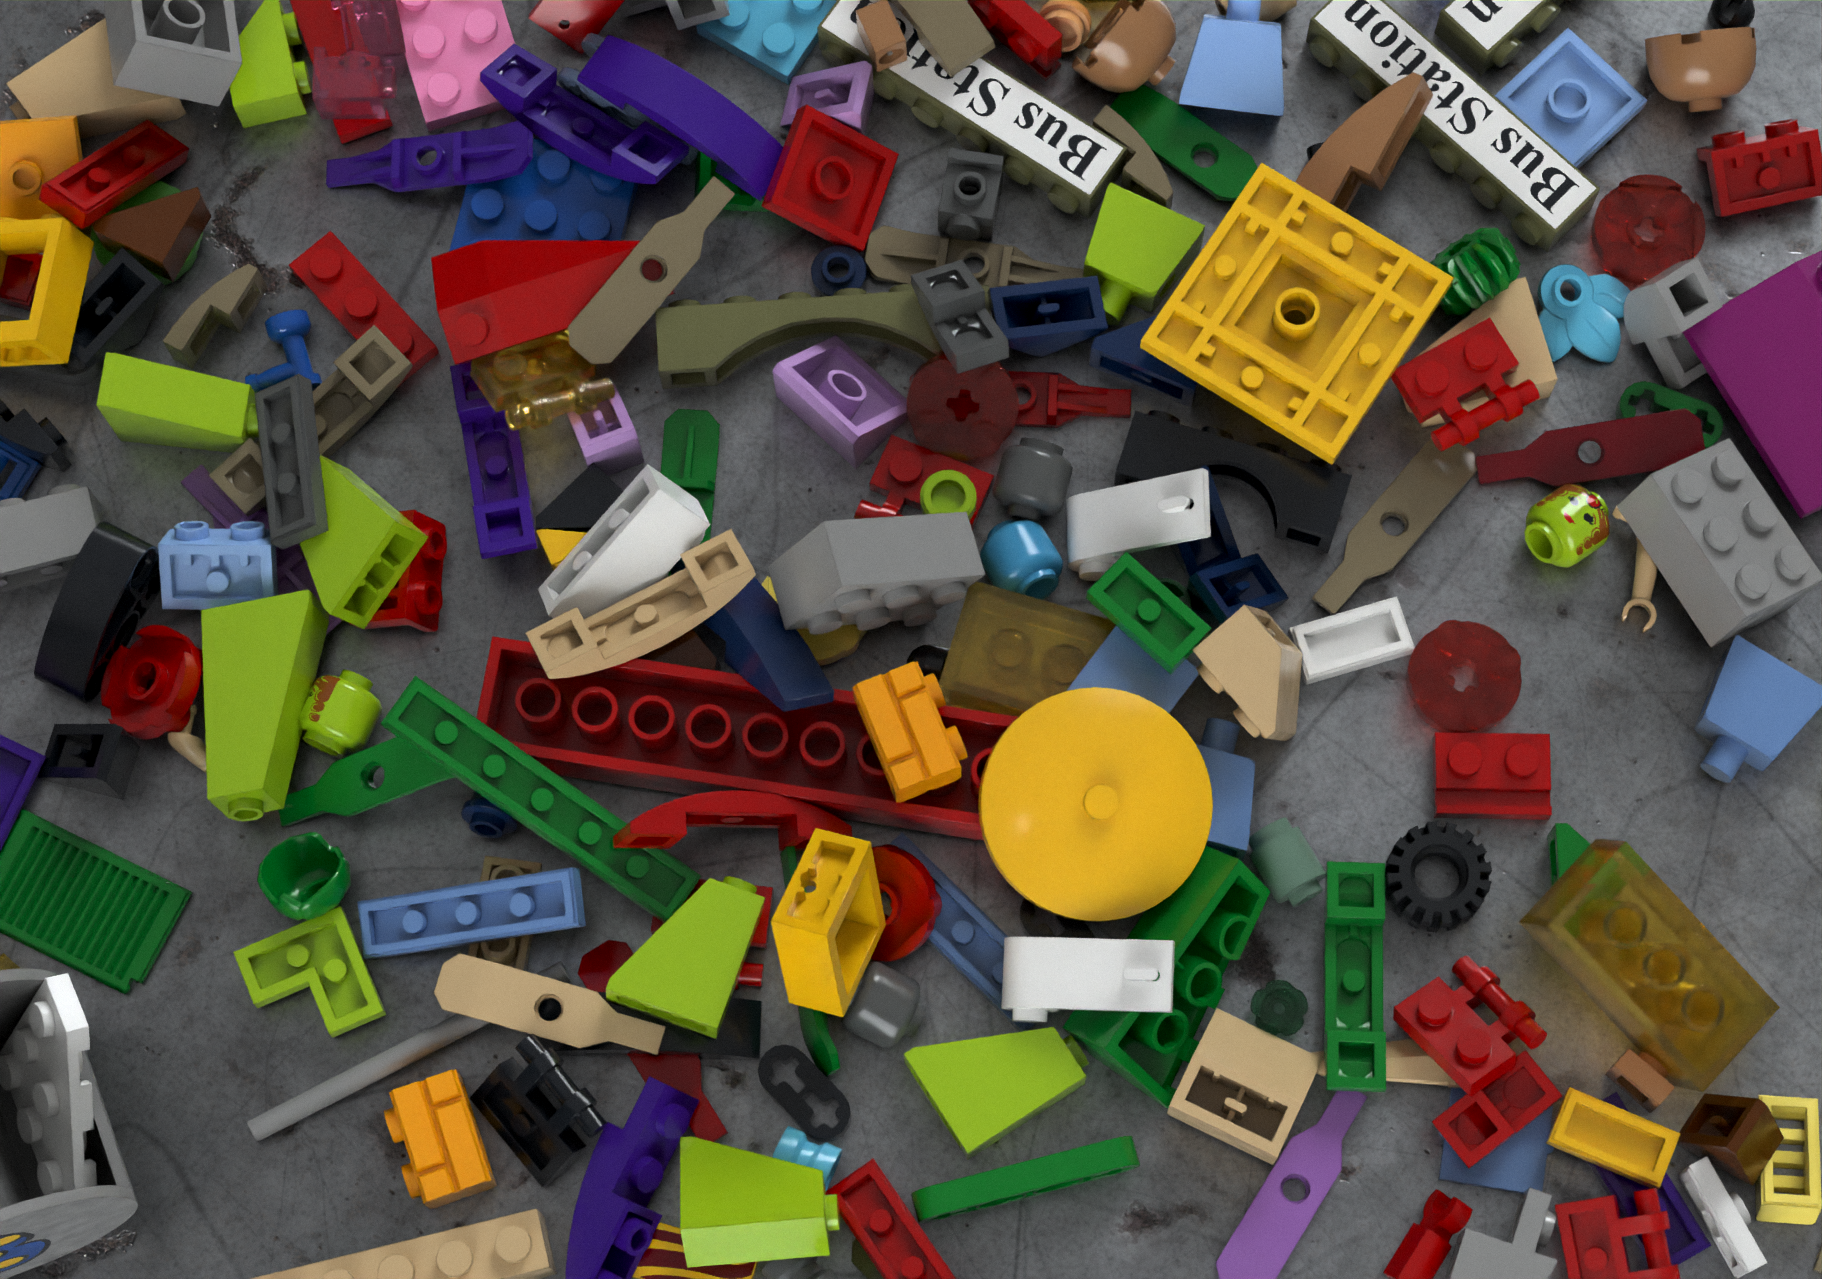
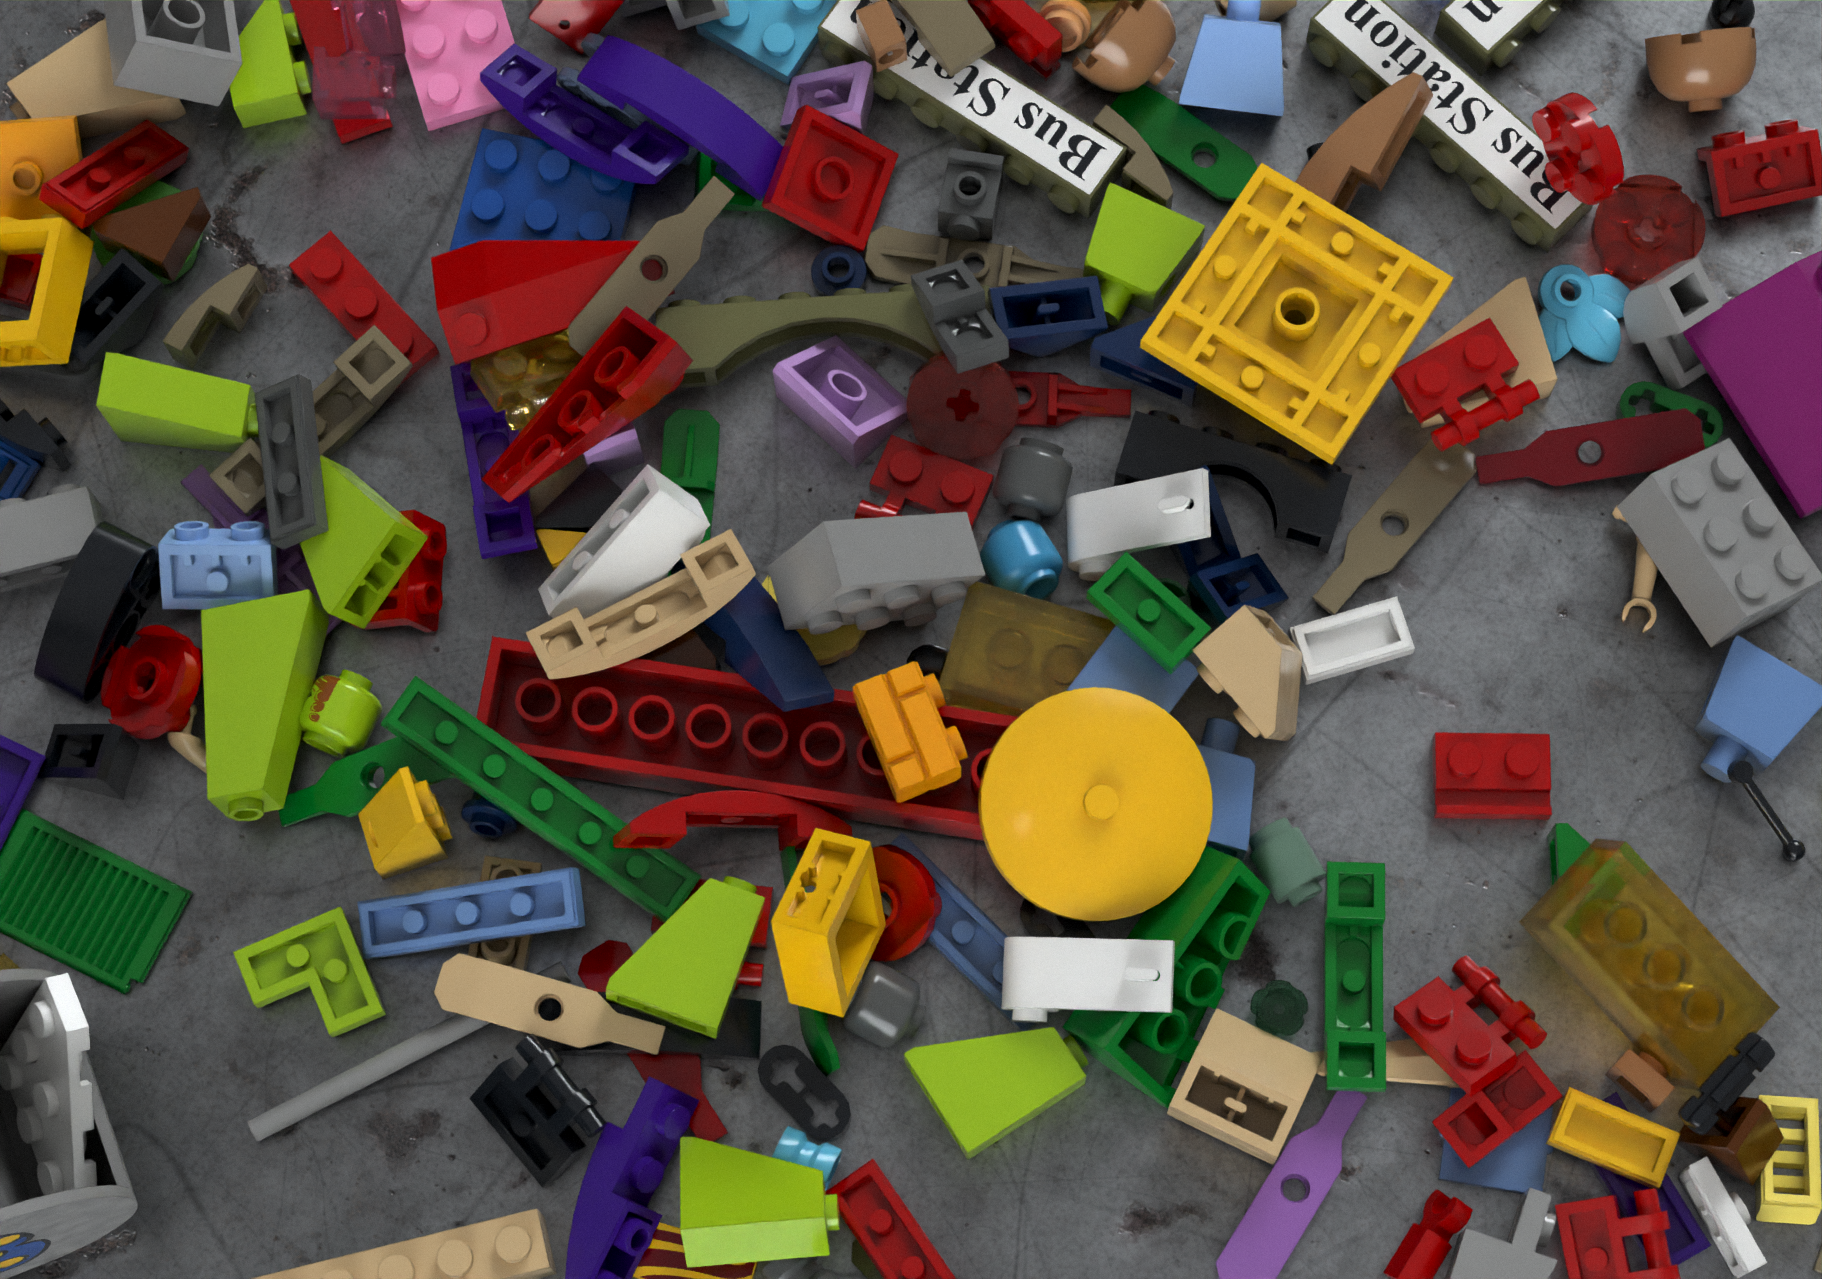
(289, 330): blue piece -> none
(304, 876): green hair -> none
(404, 826): none -> yellow slope
(440, 1140): light orange brick -> none
(460, 160): dark purple piece -> none
(605, 391): none -> red wedge
(948, 493): lime tile -> none
(1025, 1179): green beam -> none
(1456, 848): black tyre -> none
(1457, 645): clear red plate -> none
(1481, 269): green gear -> none
(1567, 525): lime head -> none
(1572, 98): light blue plate -> none
(1579, 153): none -> red plate
(1726, 1083): none -> black axle
(1742, 773): none -> black hinge

